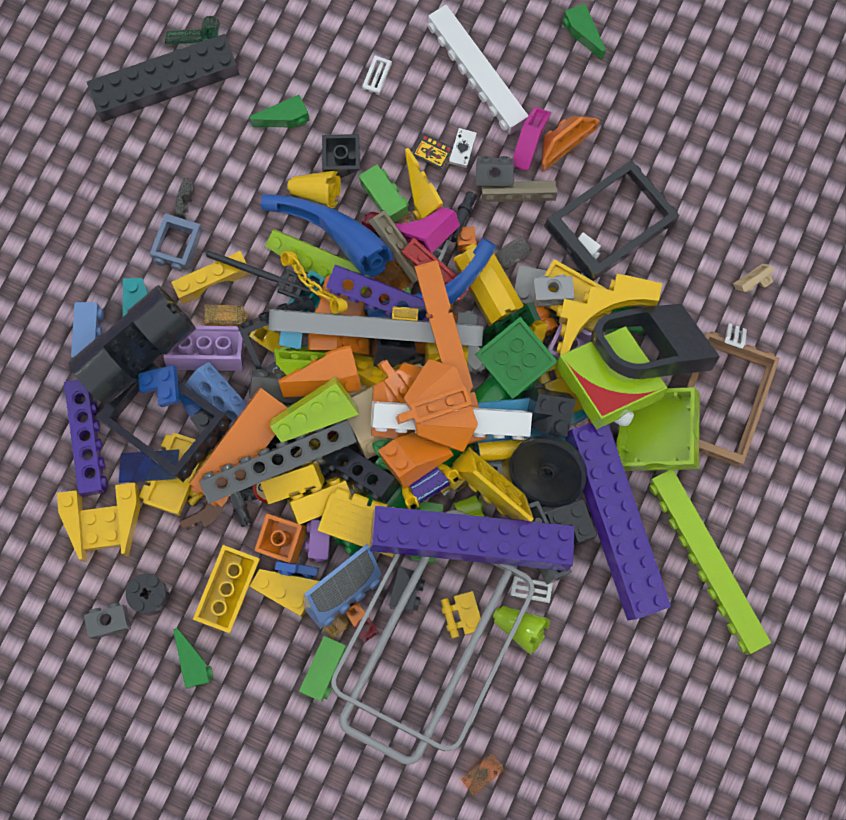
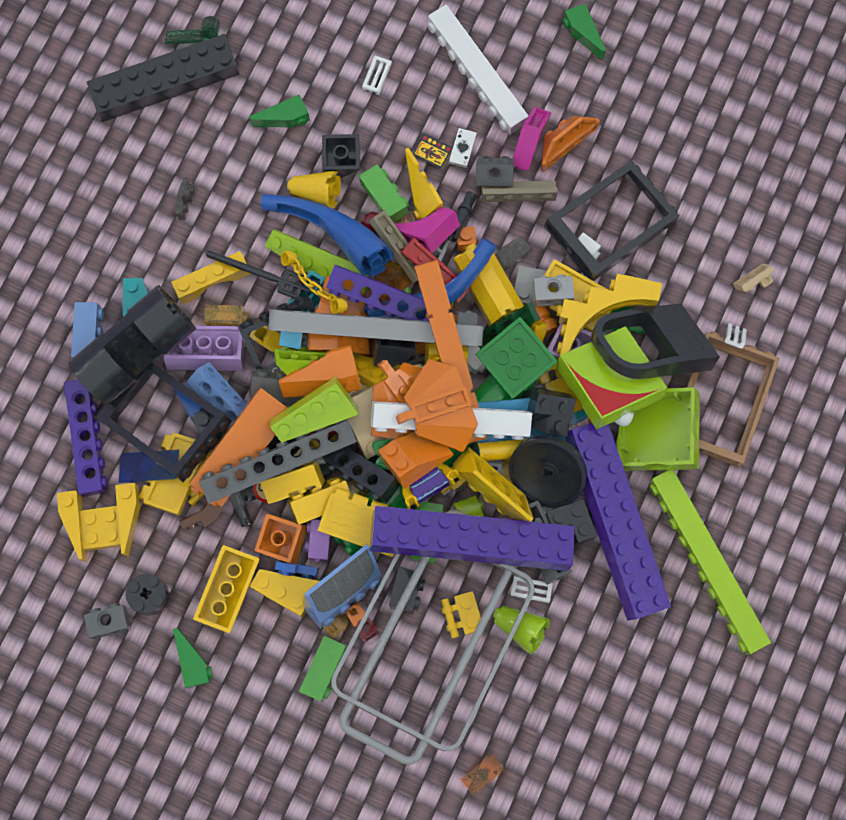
(164, 382): blue plate -> none
(182, 225): sand blue window -> none
(405, 313): yellow piece -> none

